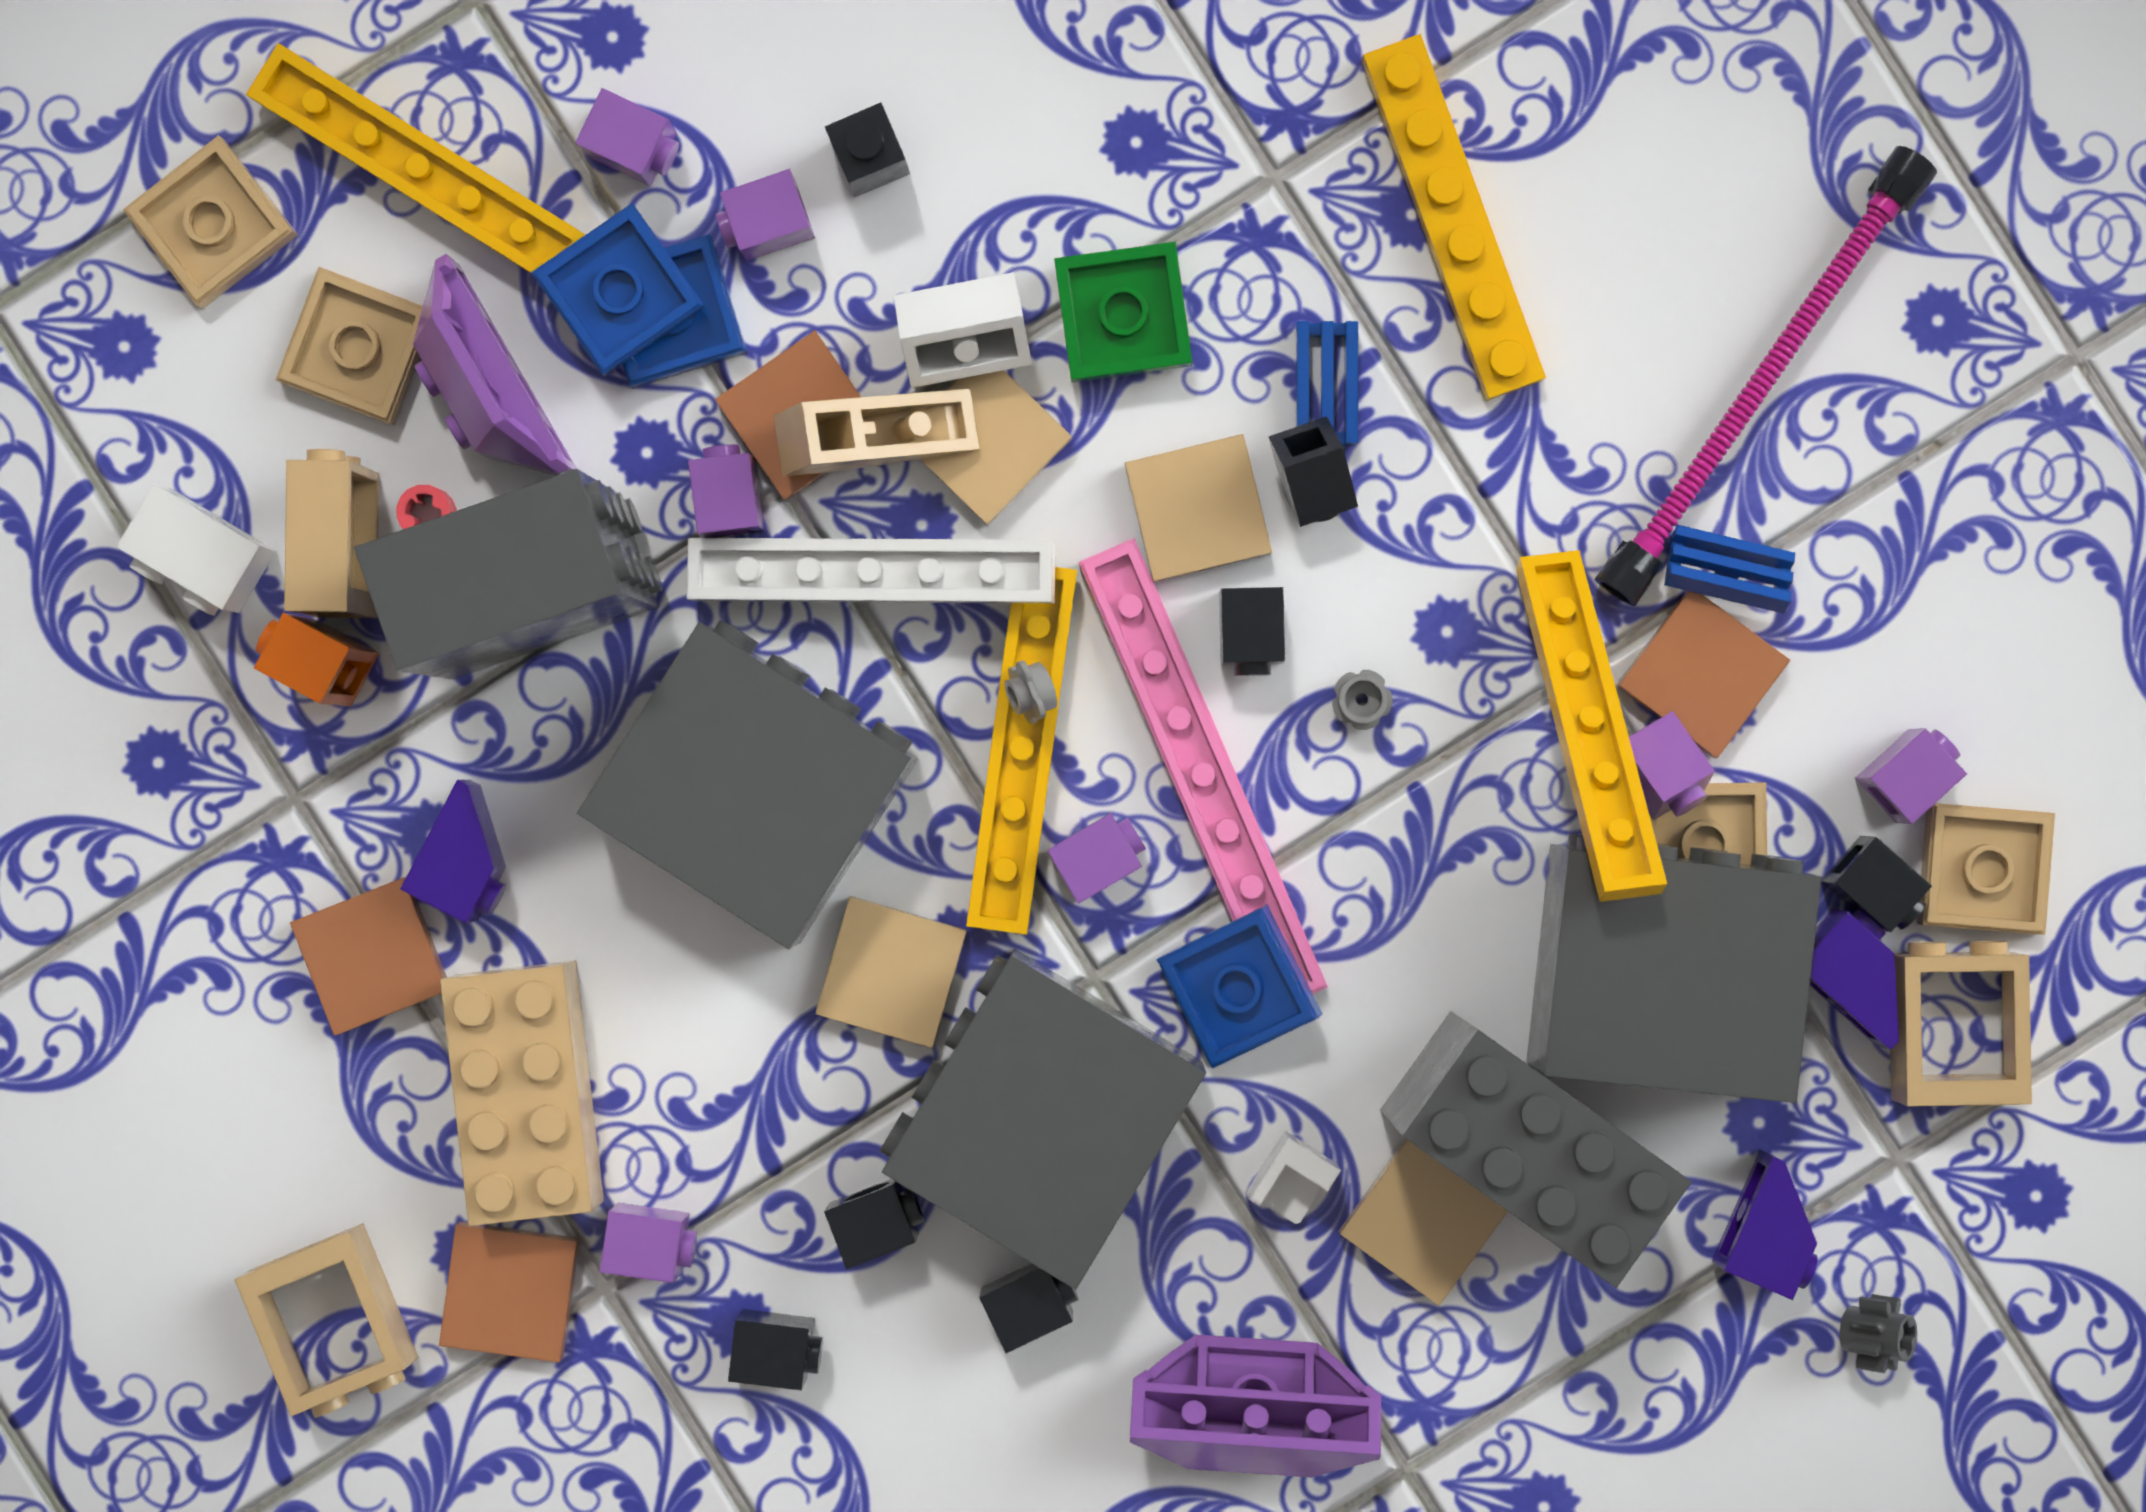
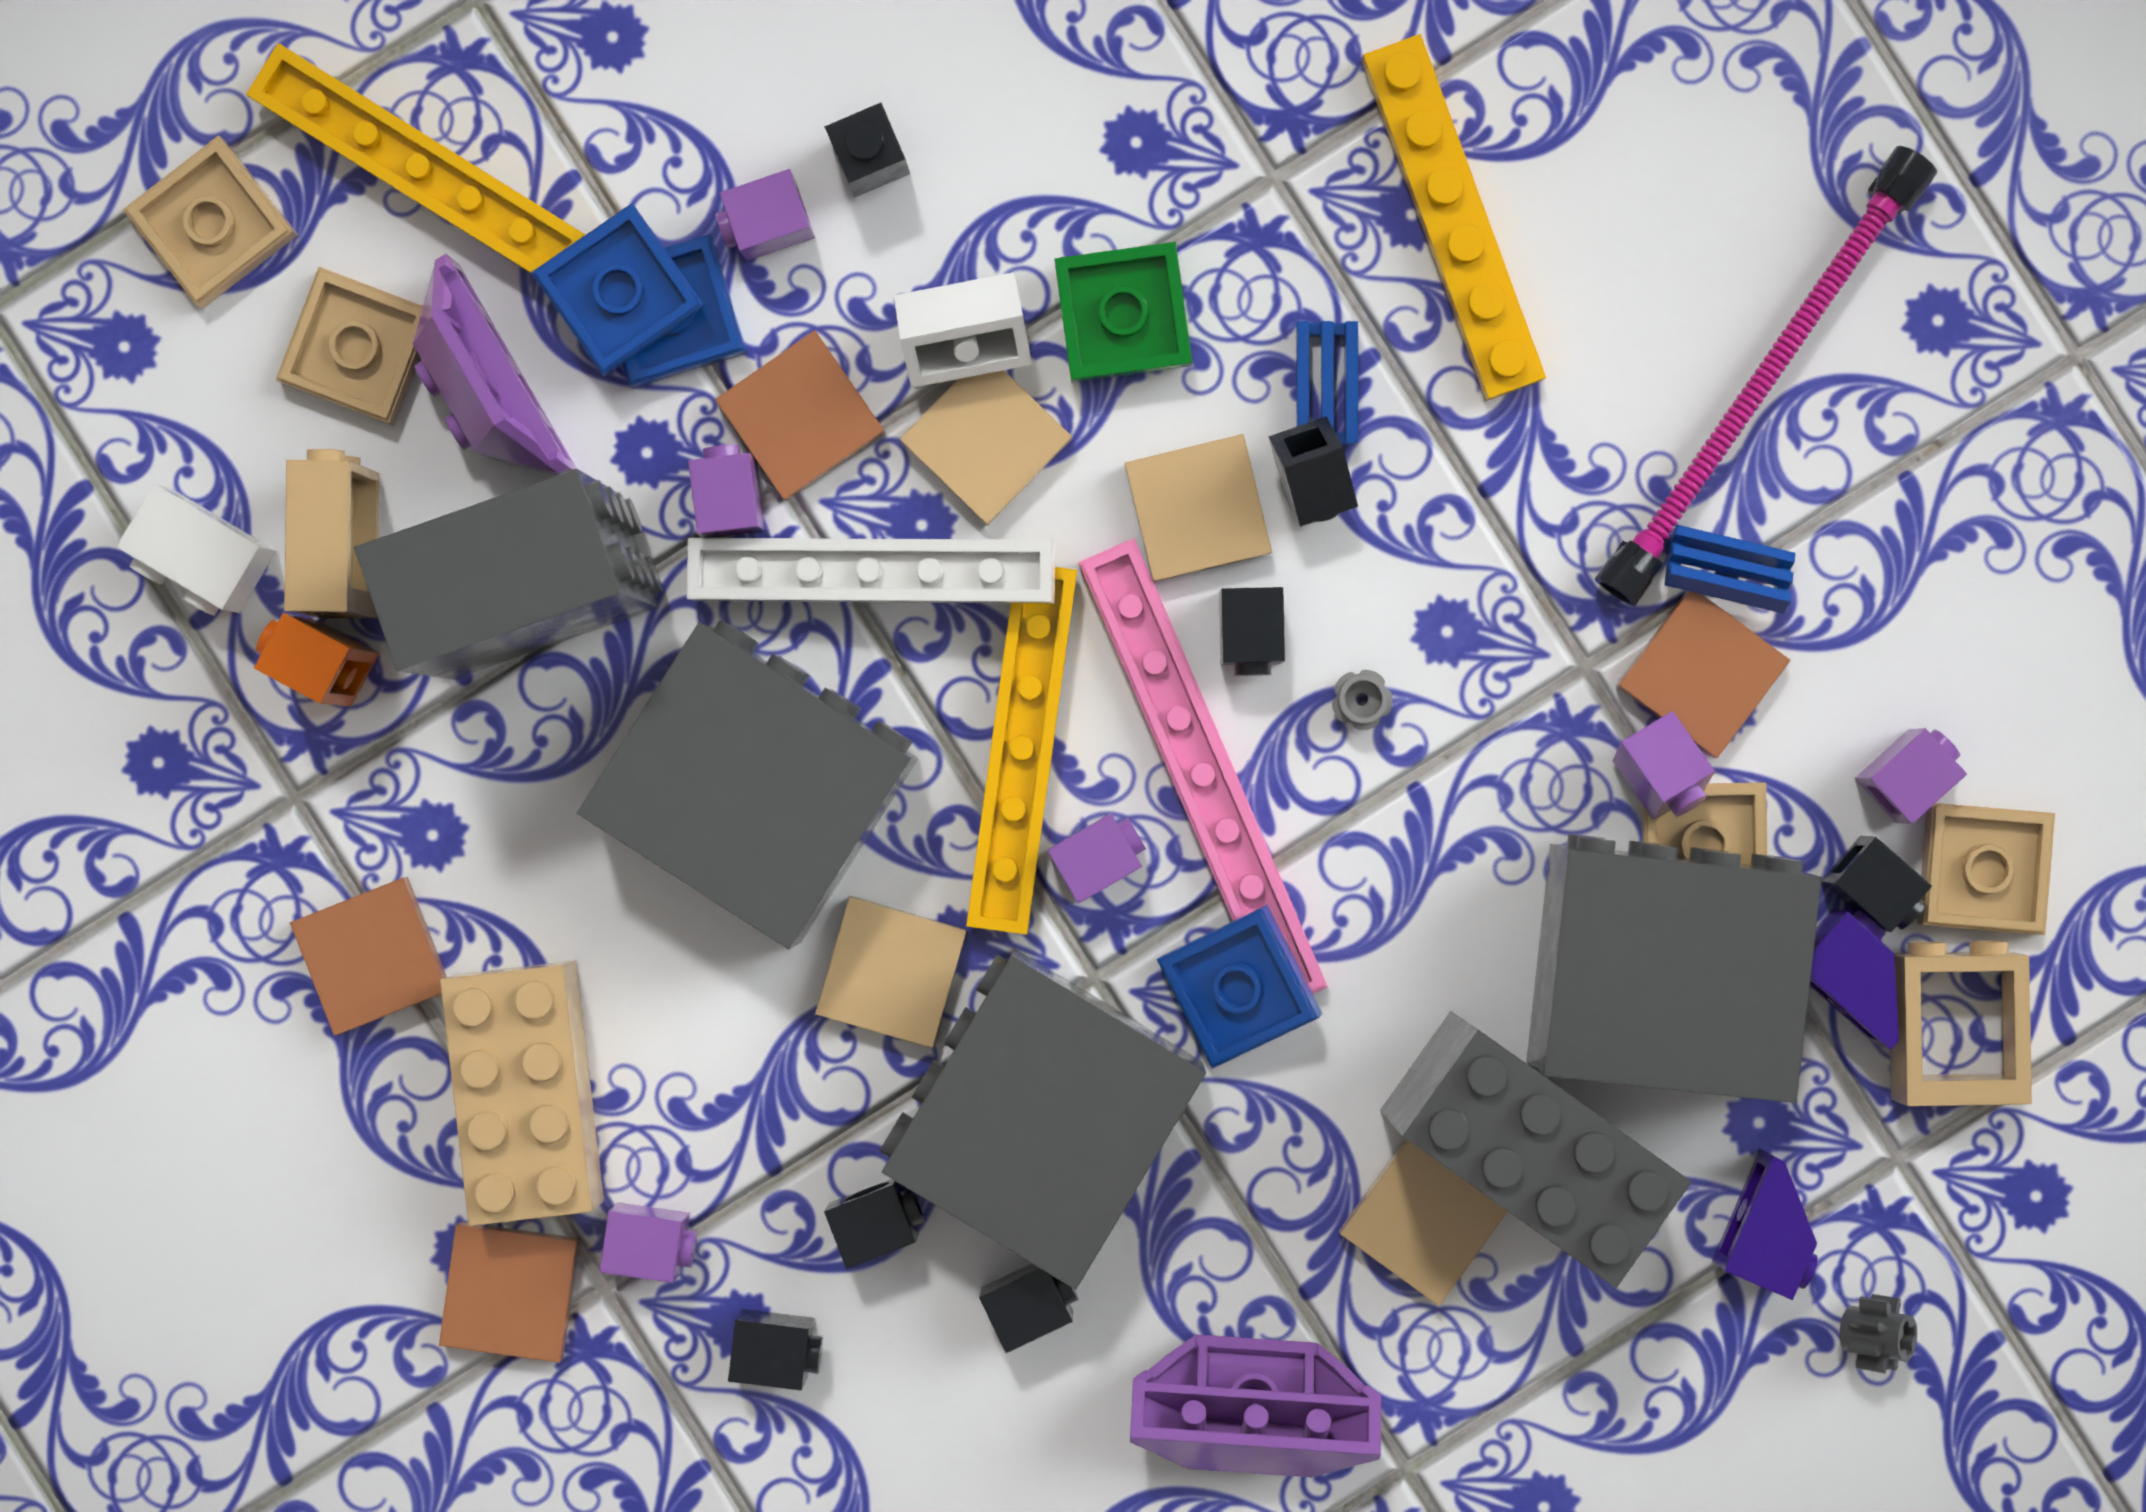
(378, 1303): tan window -> none
(414, 495): coral bush -> none
(460, 858): dark purple slope -> none
(628, 138): medium lavender brick -> none
(874, 431): tan slope -> none
(1030, 691): light grey plate -> none
(1292, 1178): white panel -> none
(1590, 727): yellow plate -> none

